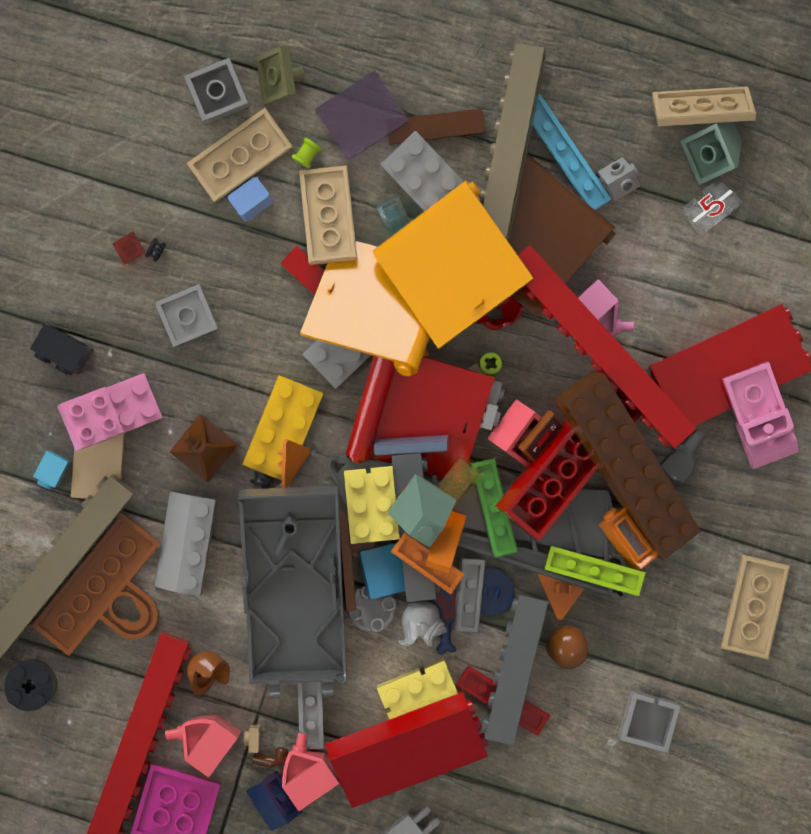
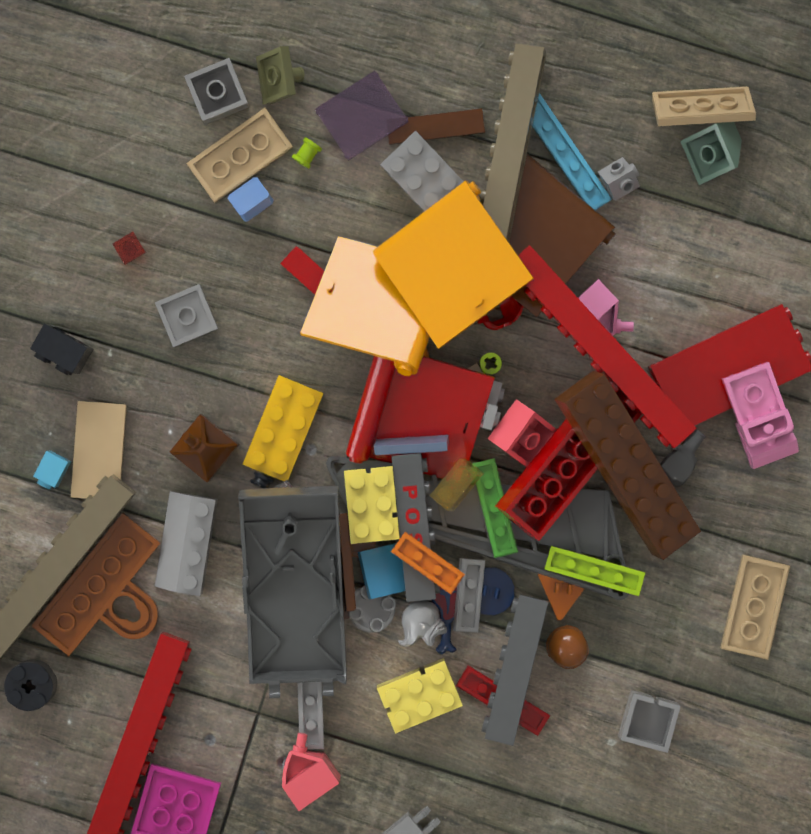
(109, 412): bright pink piece -> none
(155, 249): black bush -> none
(204, 670): dark orange helmet -> none
(205, 741): coral piece -> none
(252, 738): tan plate -> none
(271, 760): reddish brown arm -> none
(273, 802): dark blue panel -> none
(293, 458): orange piece -> none
(328, 215): tan tile -> none
(334, 361): light grey plate -> none
(393, 215): clear light blue slope -> none
(408, 749): red brick -> none
(422, 510): sand green slope -> none
(445, 545): orange tile -> none
(541, 436): tile -> none
(627, 539): orange window -> none
(711, 208): clear slope -> none

